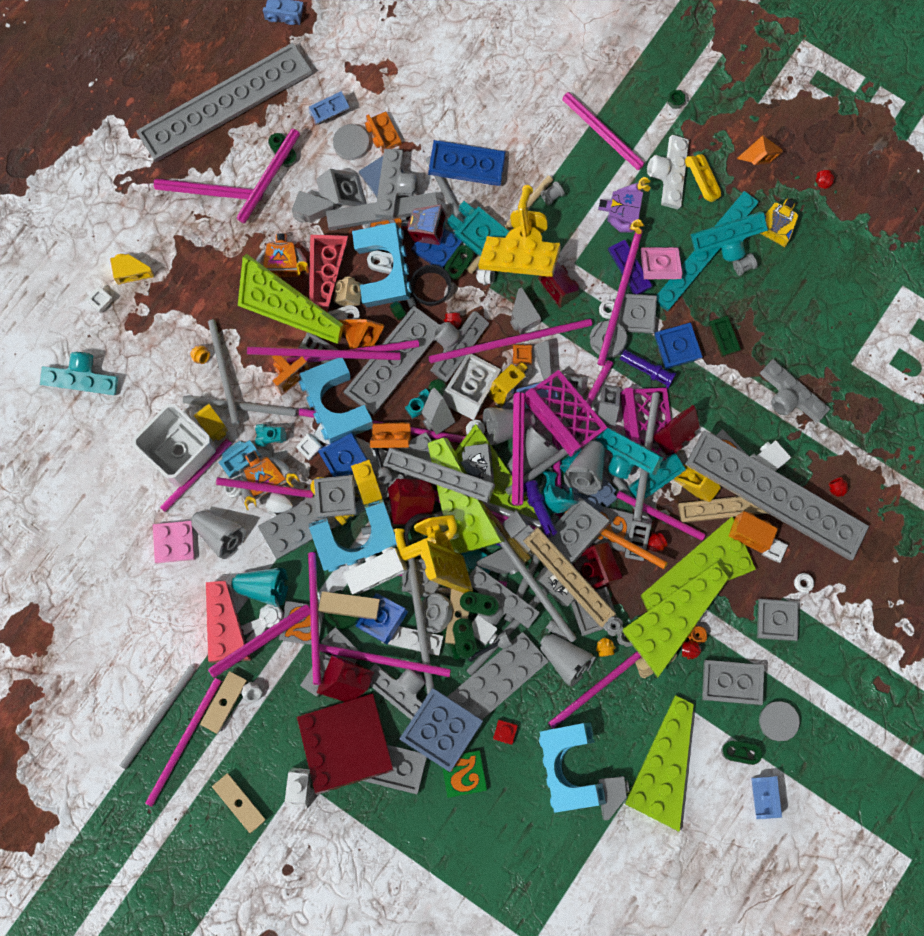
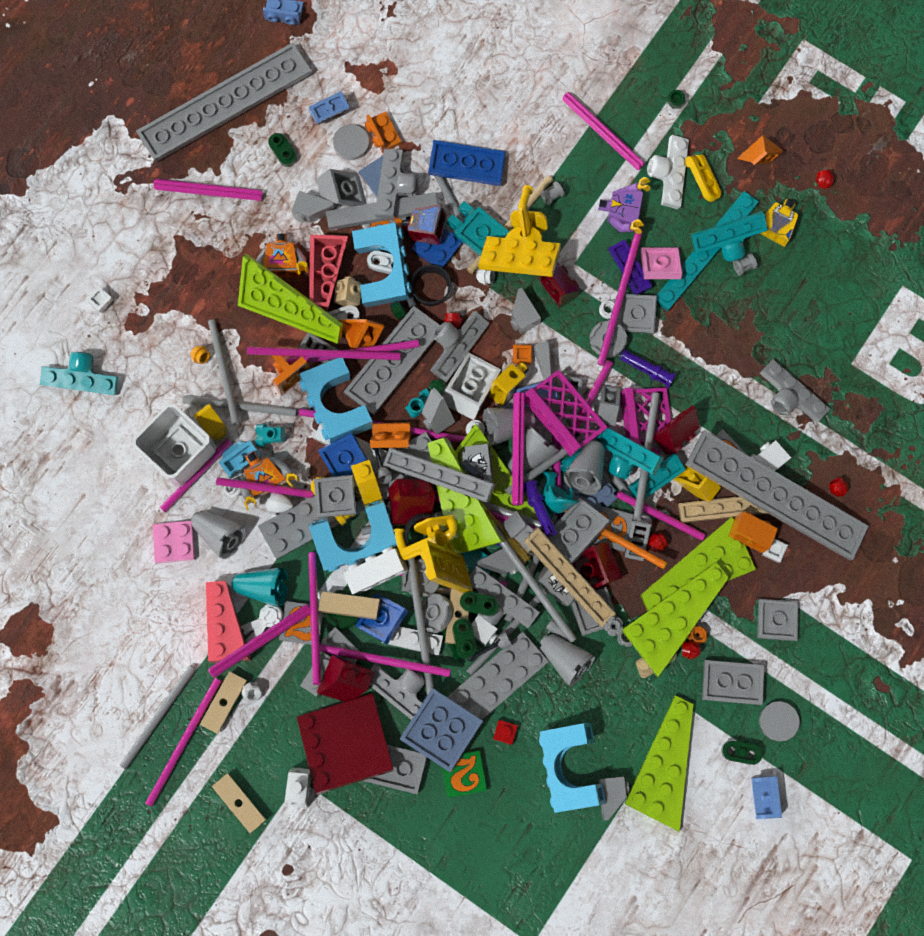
(129, 269): yellow slope -> none
(268, 176): dark pink axle -> none
(309, 446): white tile -> none
(458, 263): dark green plate -> none
(509, 341): dark pink piece -> none
(594, 690): dark pink piece -> none
(605, 647): light orange plate -> none
(678, 345): blue plate -> none
(724, 336): dark green plate -> none
(809, 580): white plate -> none

